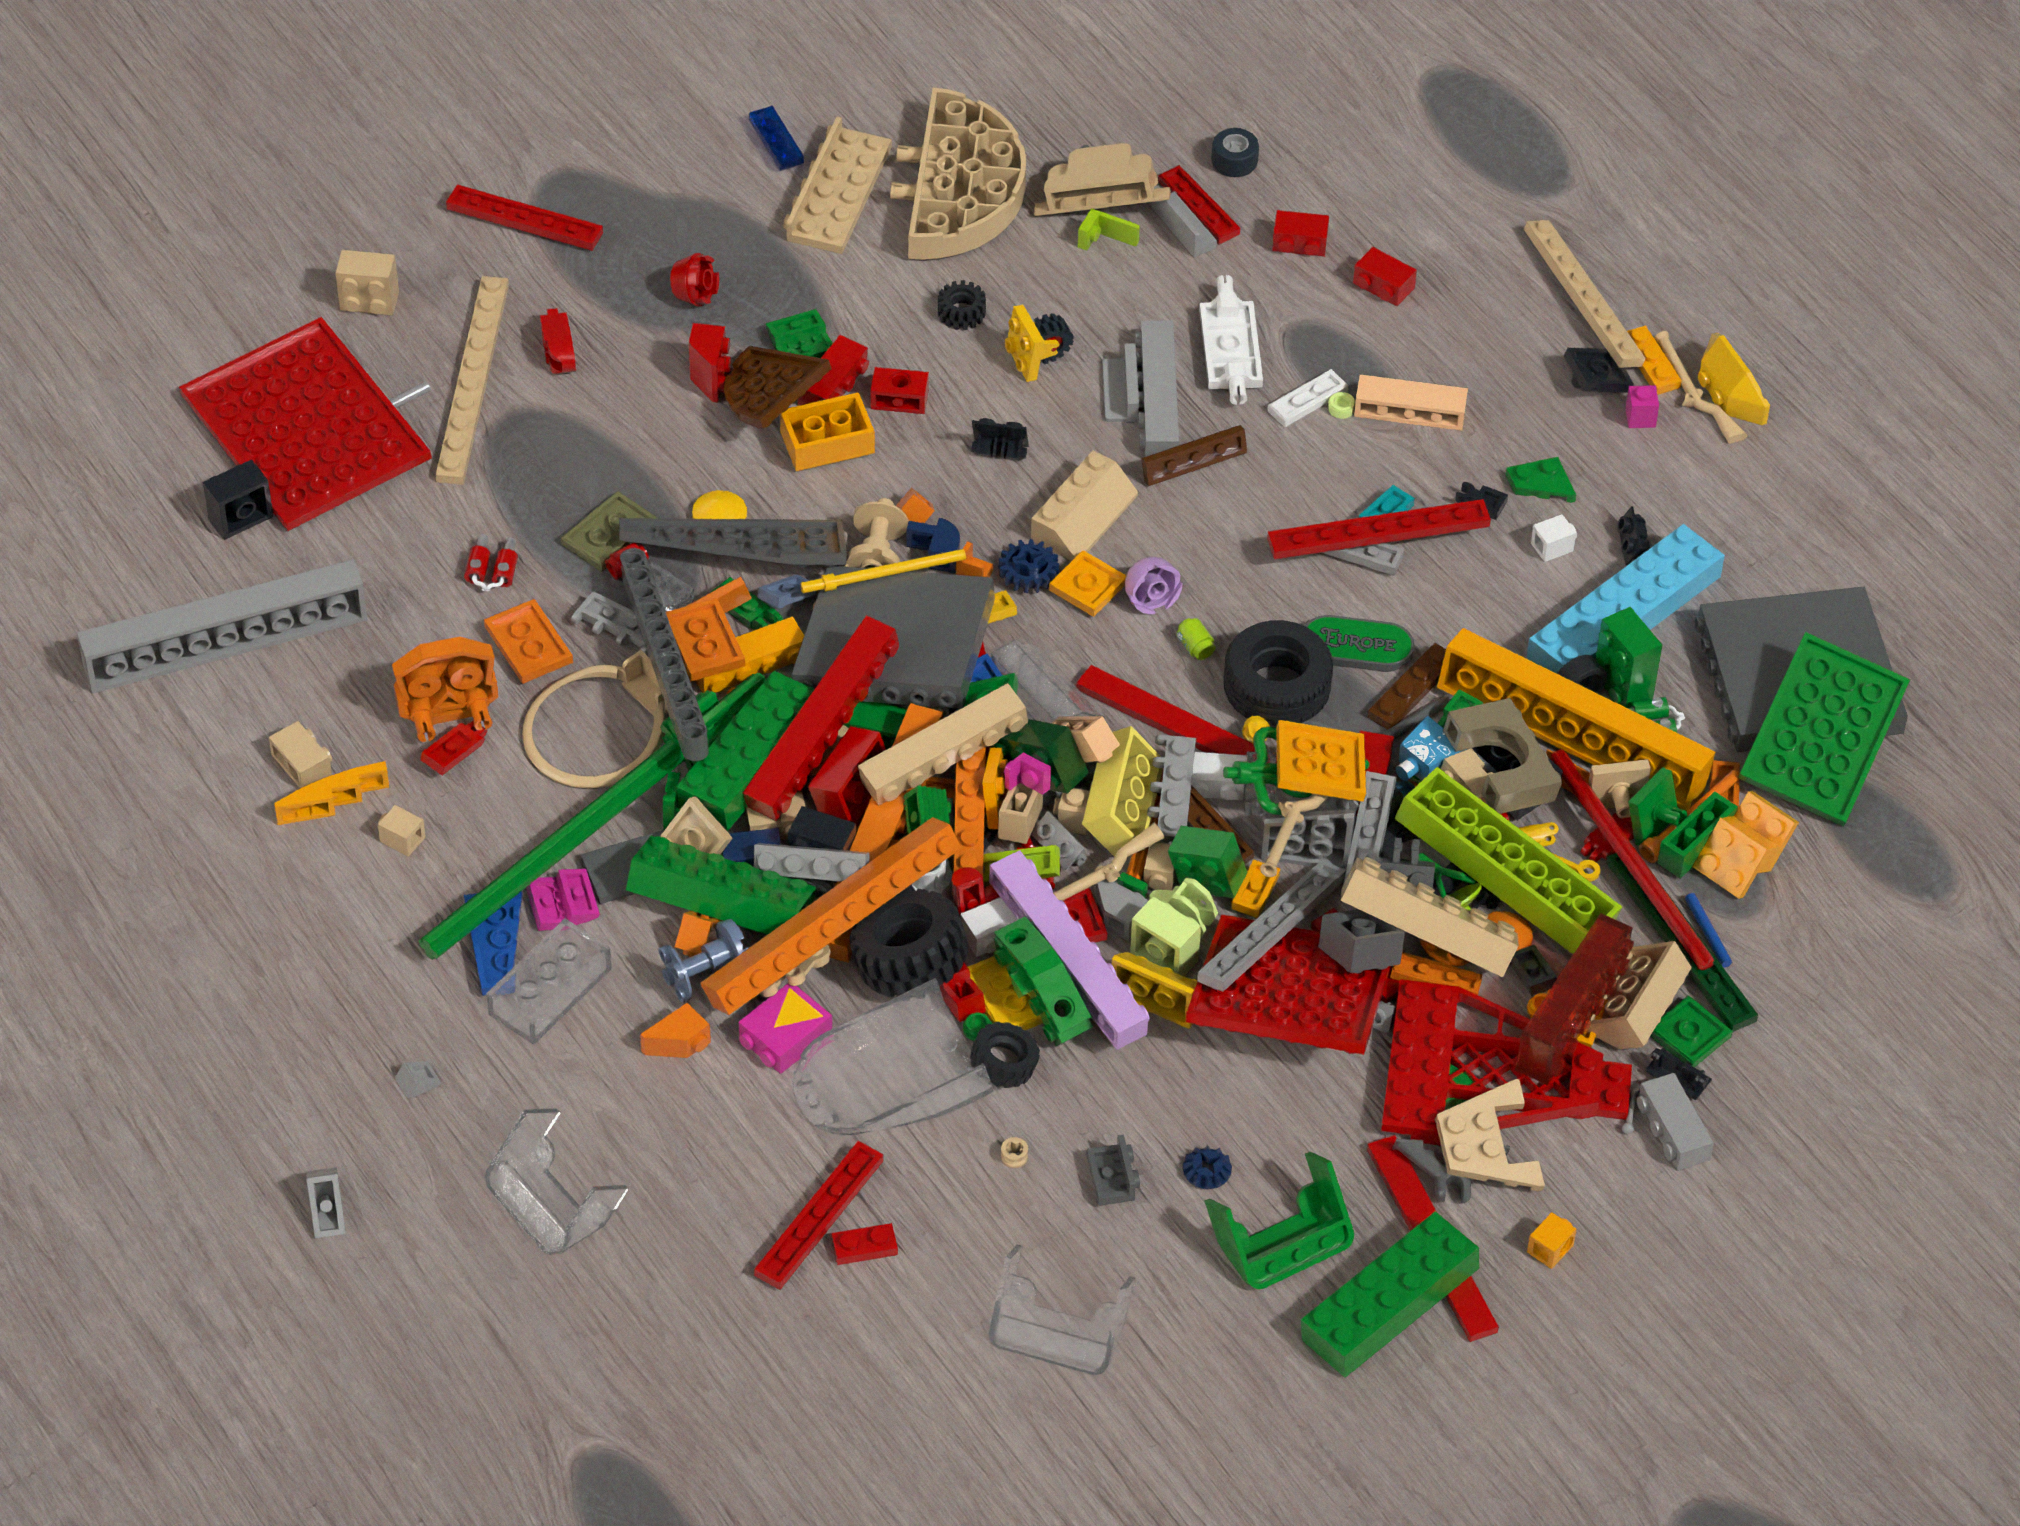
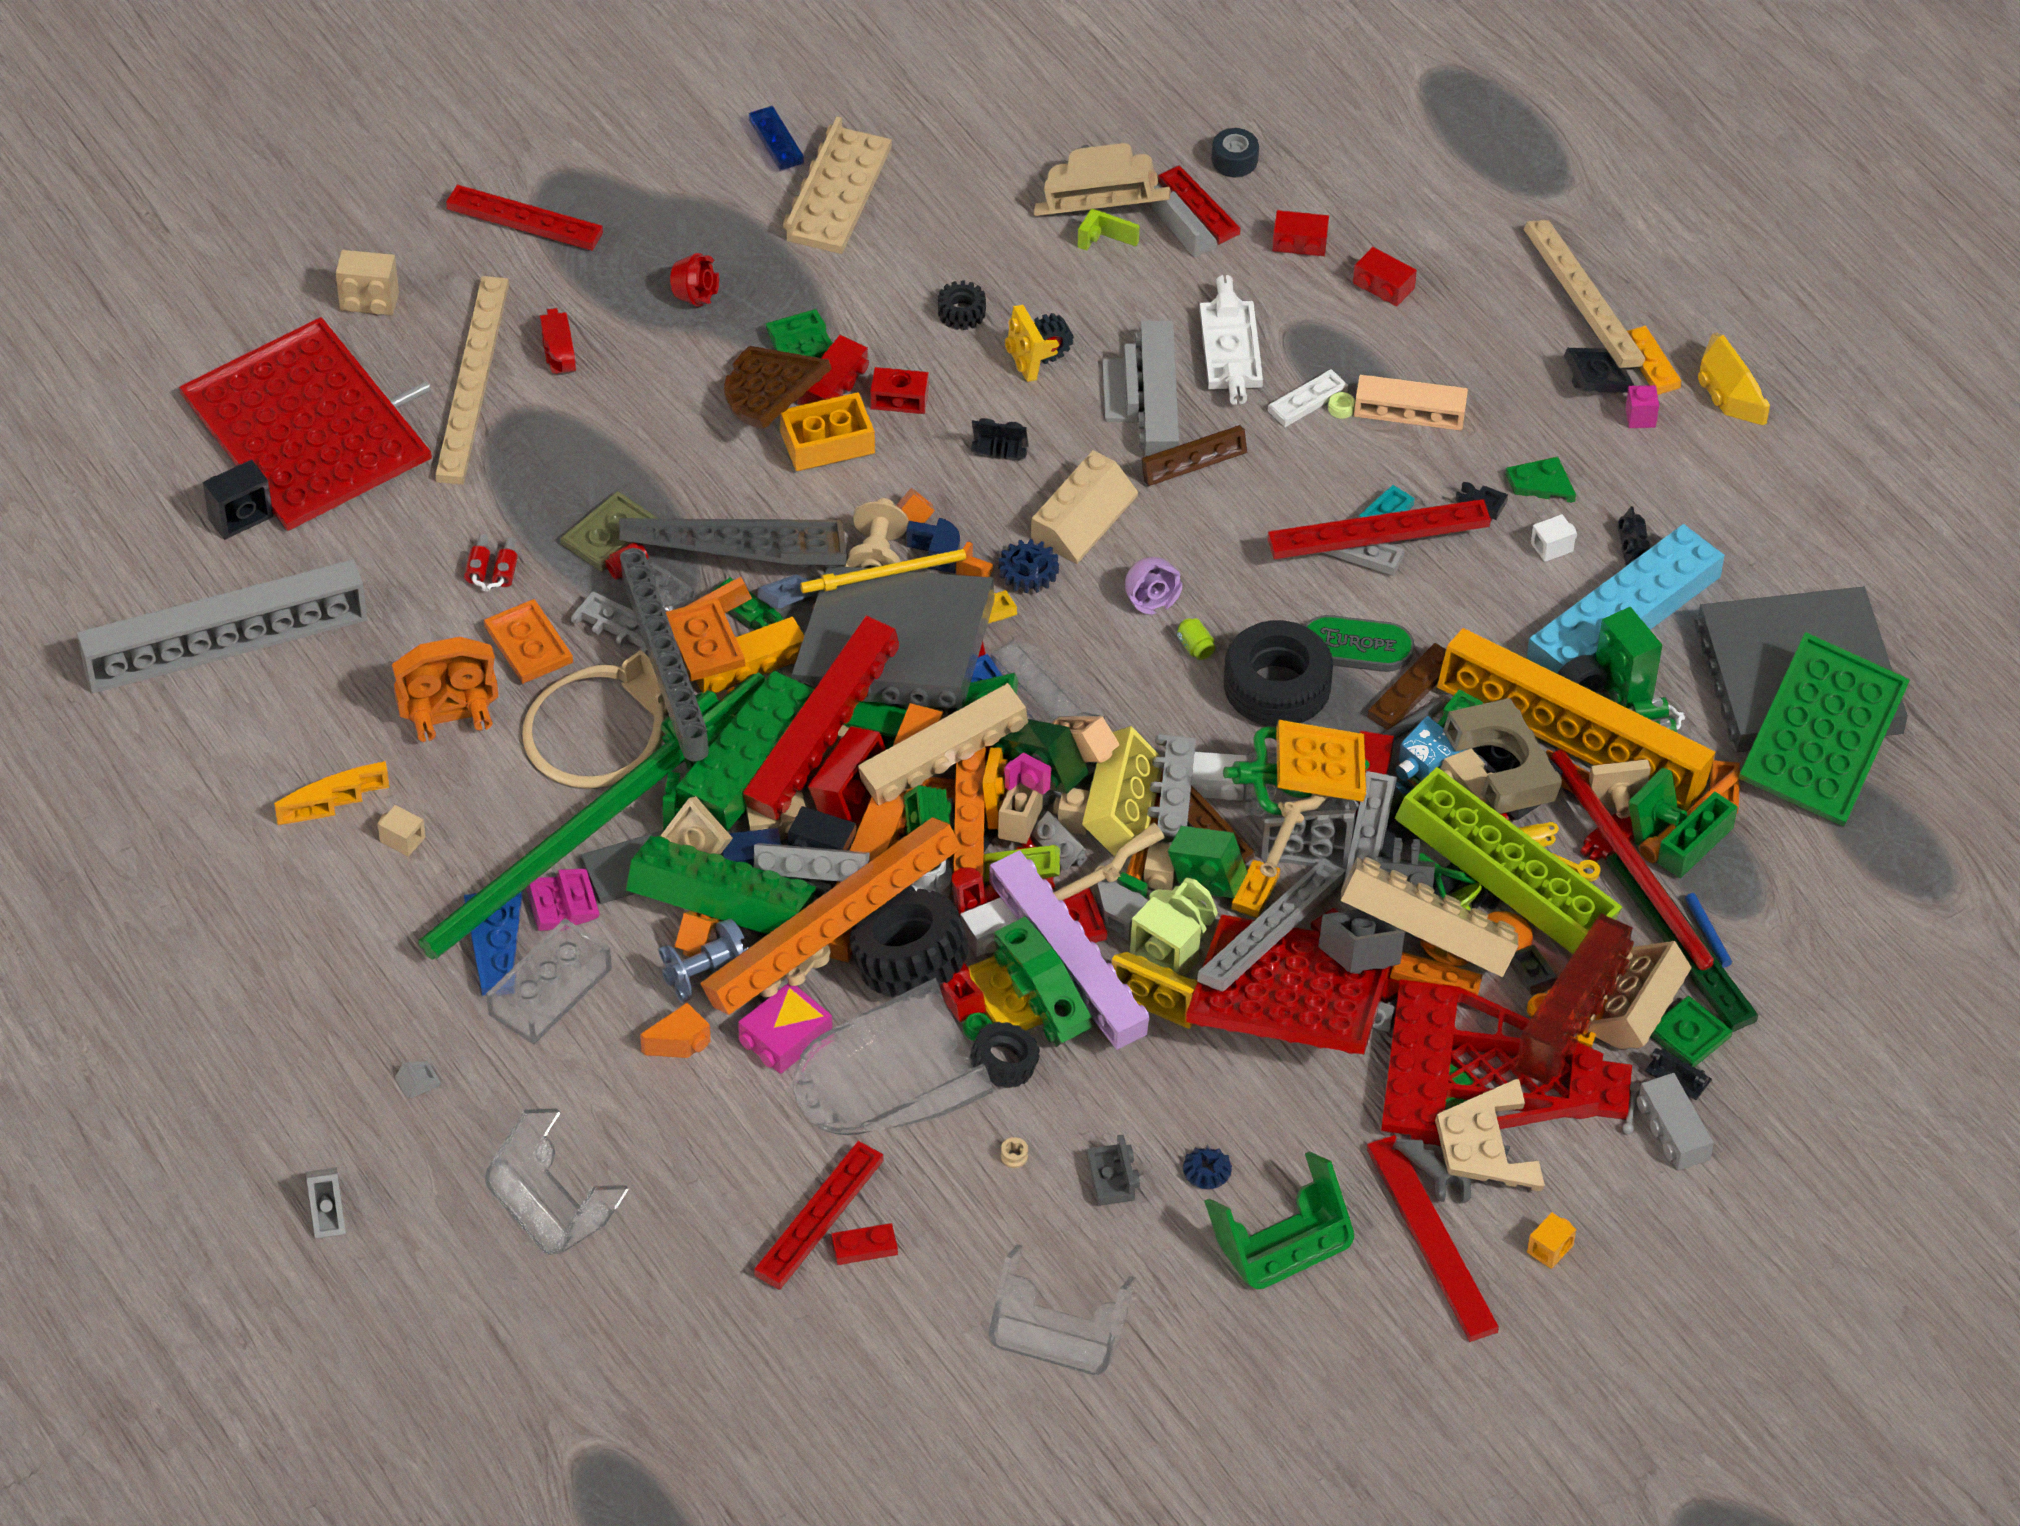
(300, 754): tan brick -> none
(453, 747): red hinge -> none
(708, 358): red slope -> none
(719, 505): yellow dish -> none
(966, 178): tan brick -> none
(1087, 583): light orange plate -> none
(1160, 713): red tile -> none
(1252, 725): yellow plate -> none
(1390, 1294): green brick -> none
(1729, 428): tan piece -> none
(1745, 844): light orange bracket -> none

